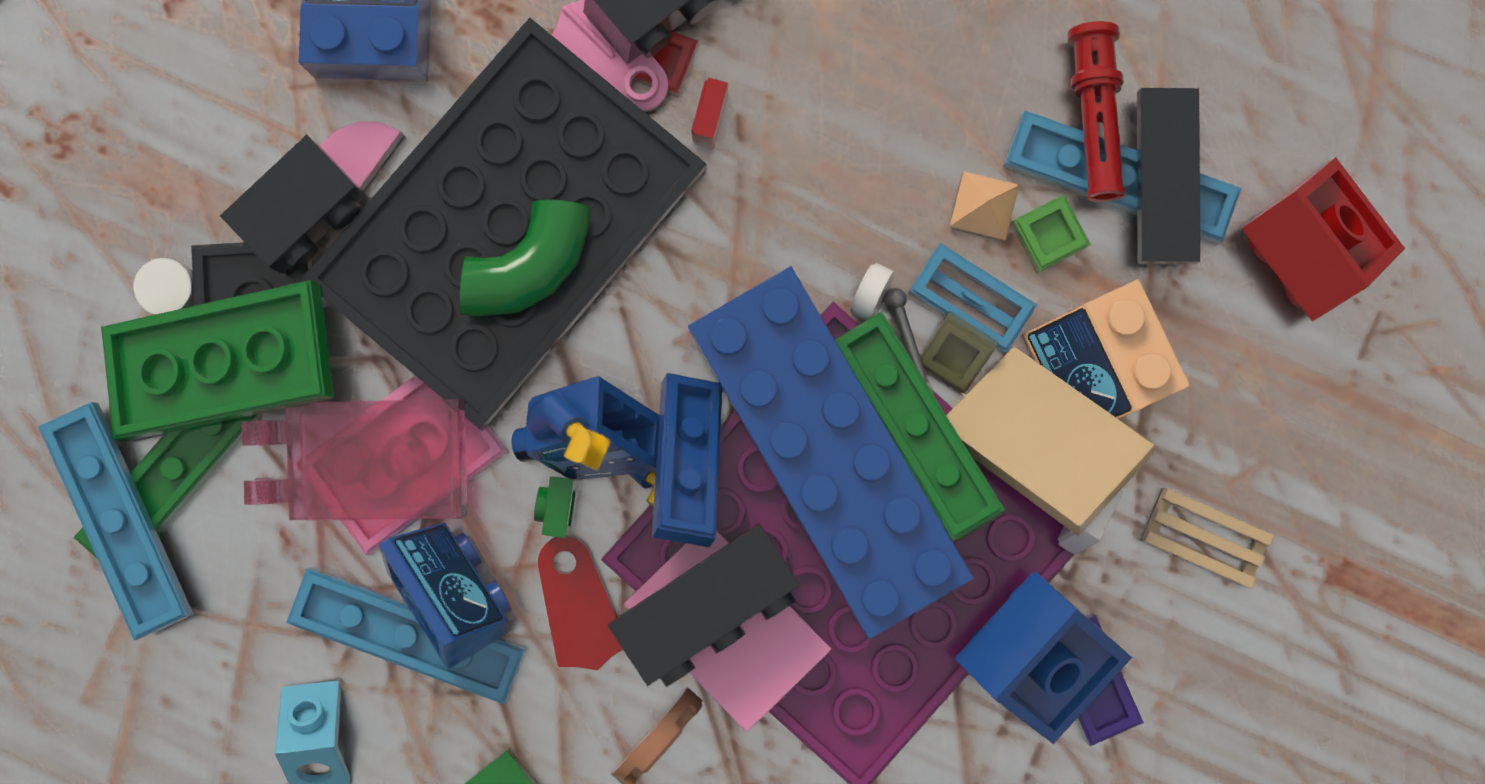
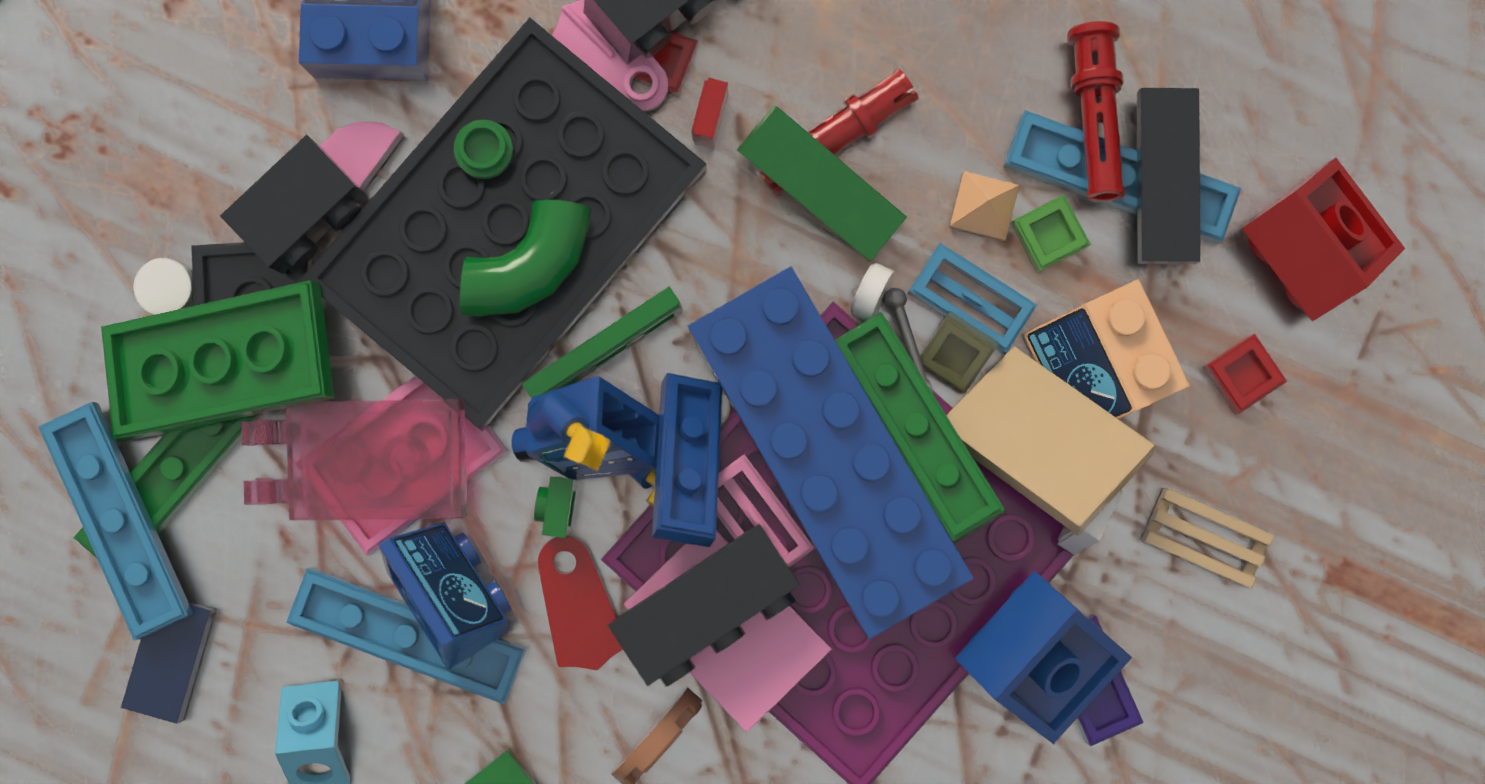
(168, 667): none -> dark blue tile
(483, 149): none -> green plate
(606, 344): none -> green tile
(726, 478): none -> bright pink tile
(821, 182): none -> green tile
(860, 116): none -> red pin
(1244, 374): none -> red tile

